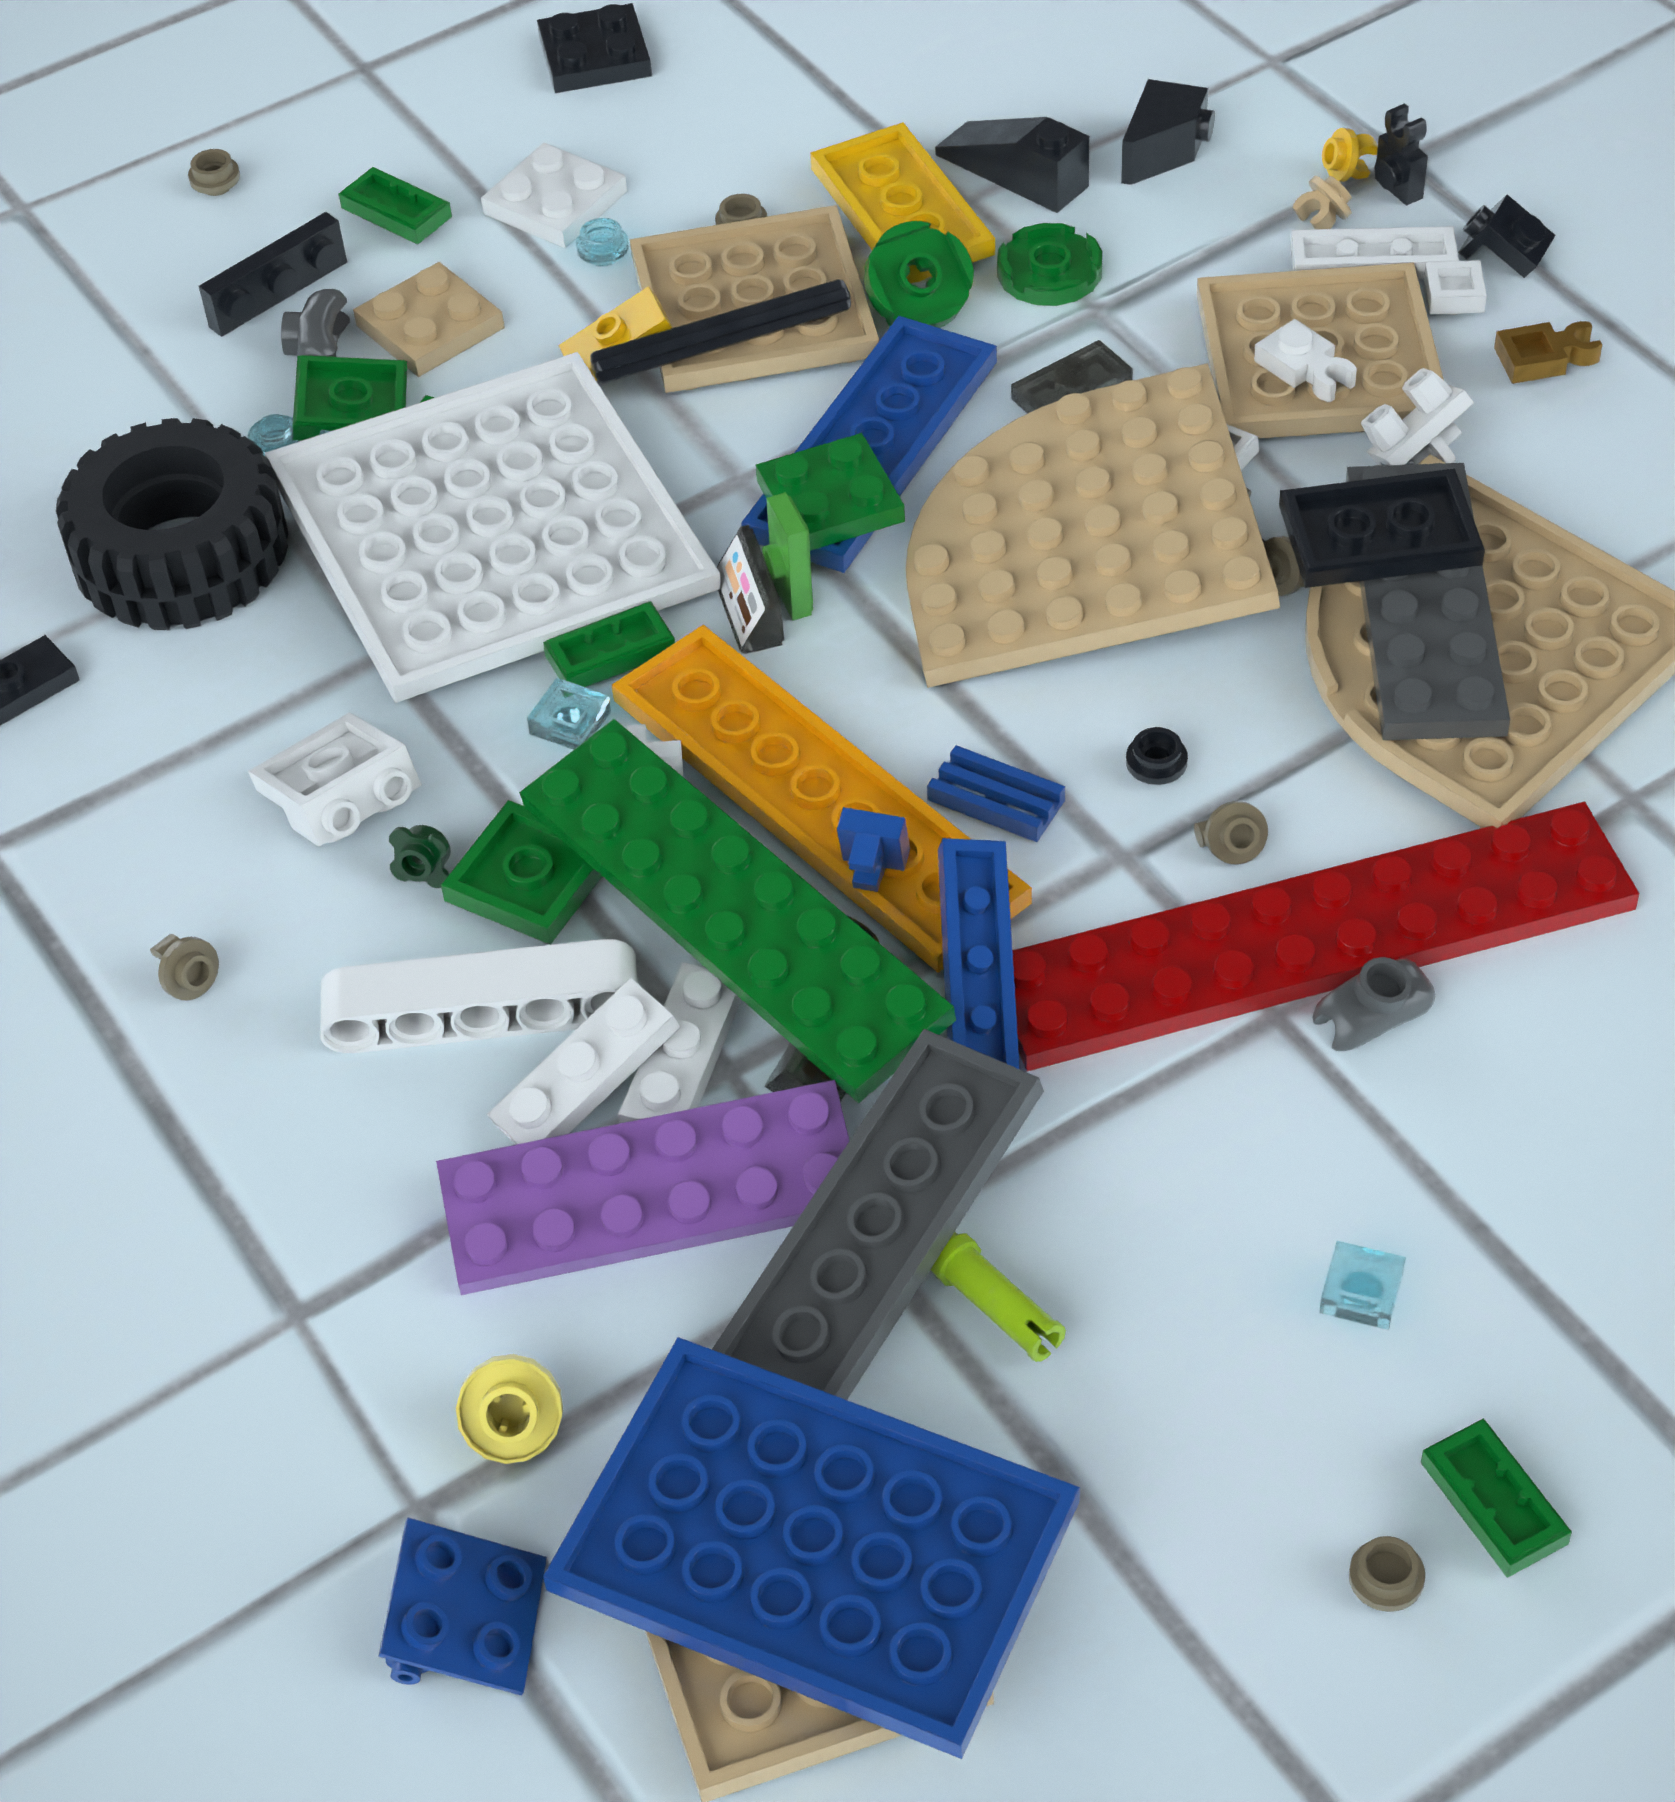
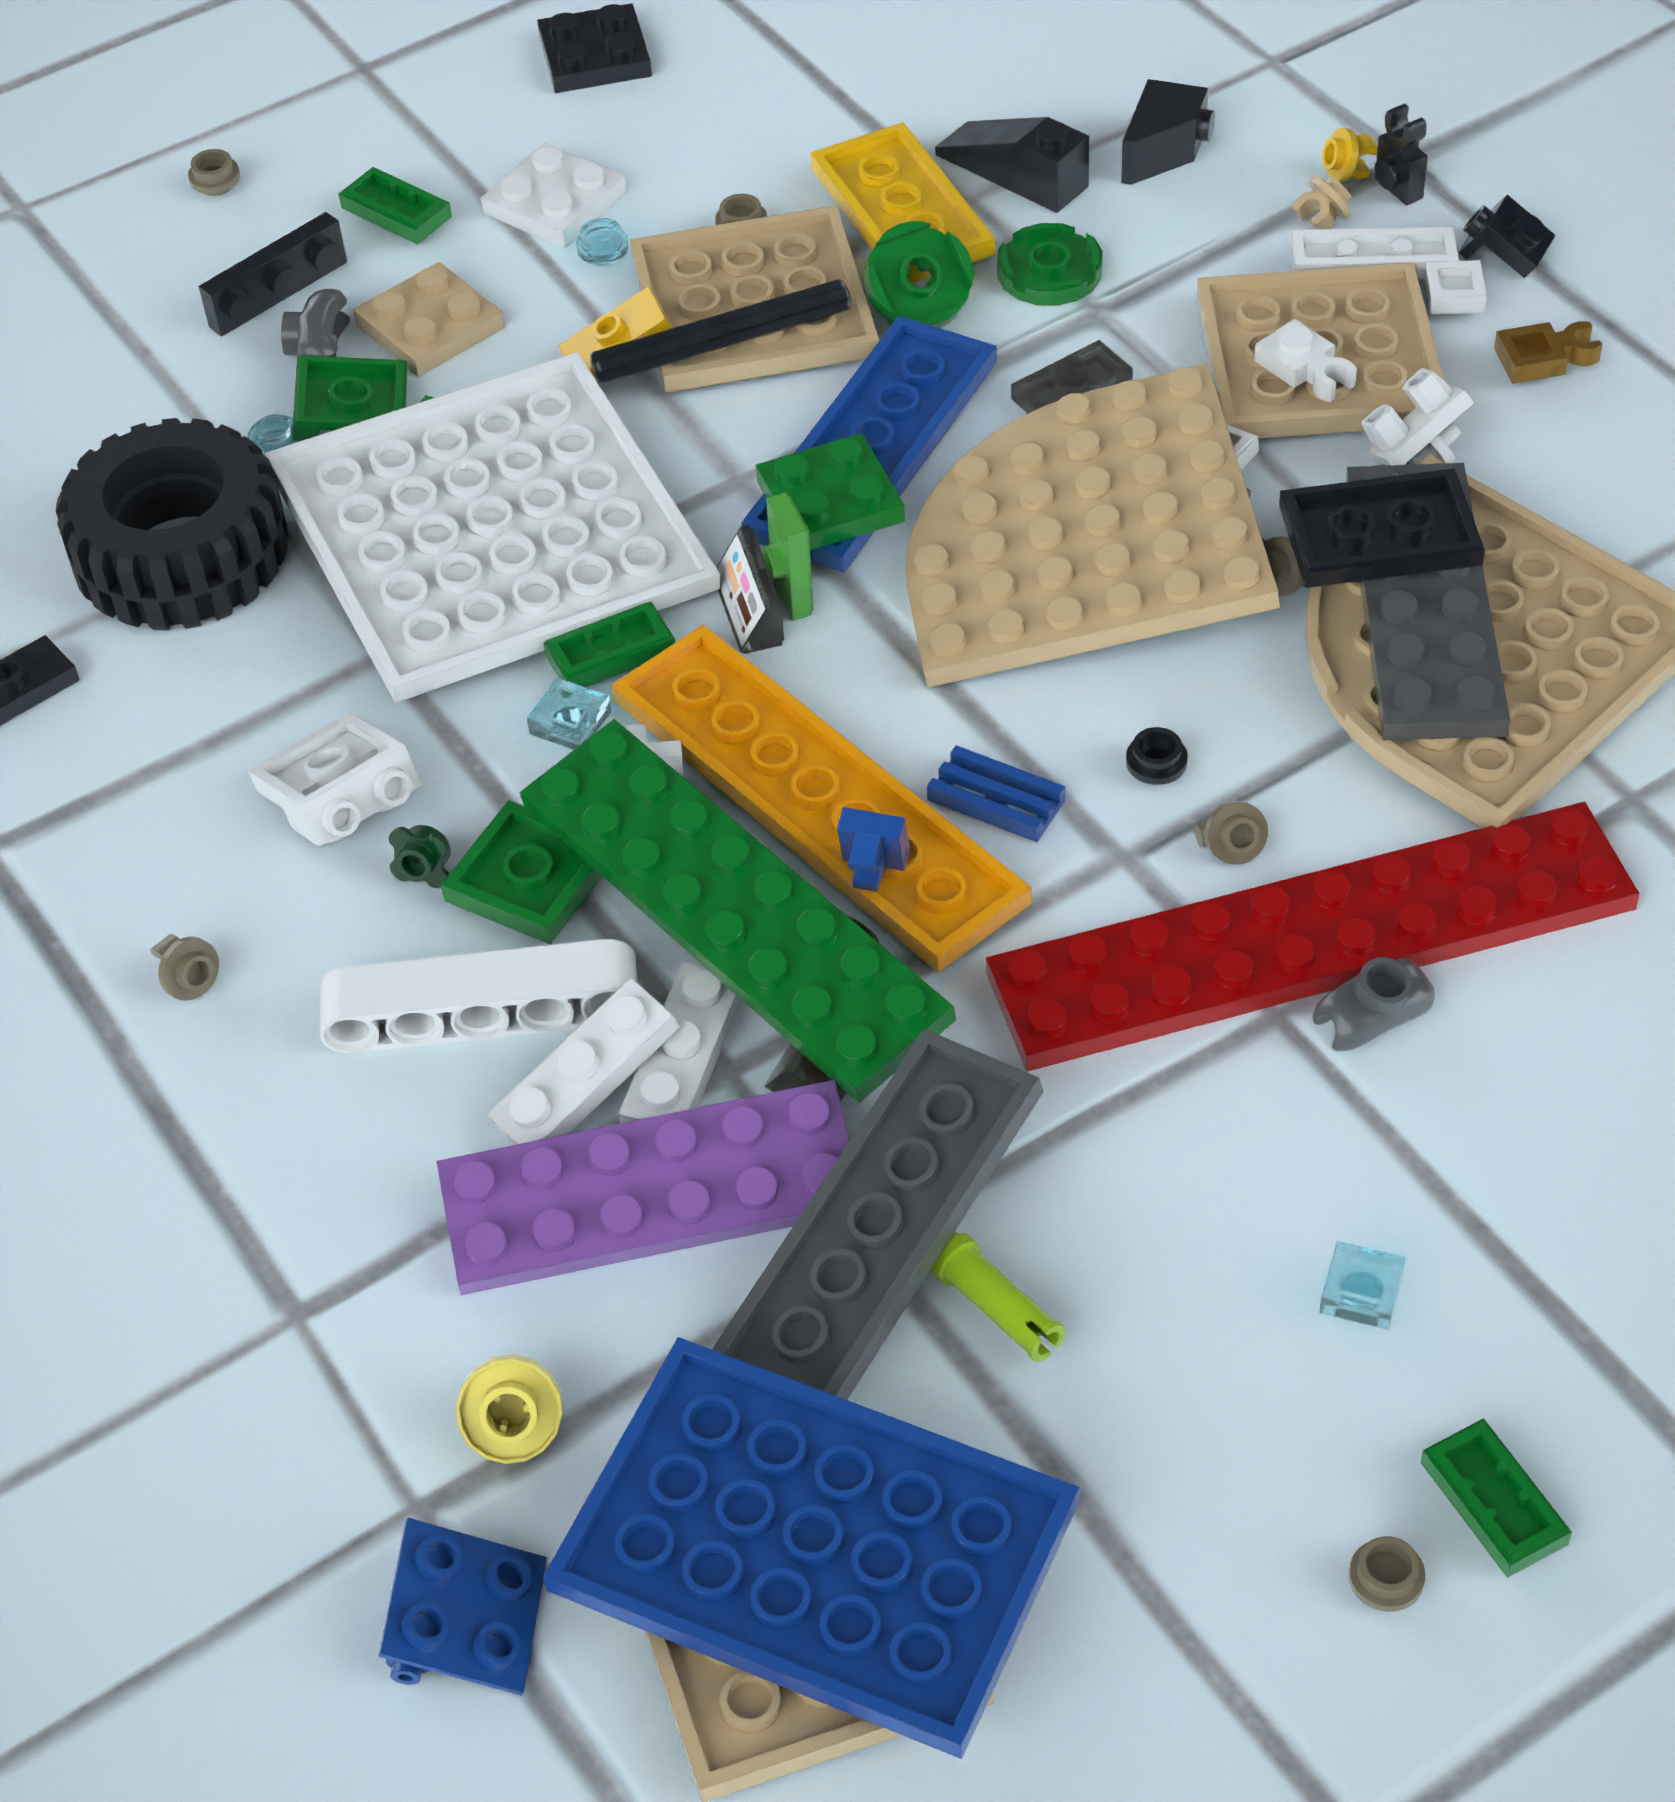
(978, 946): blue plate -> none

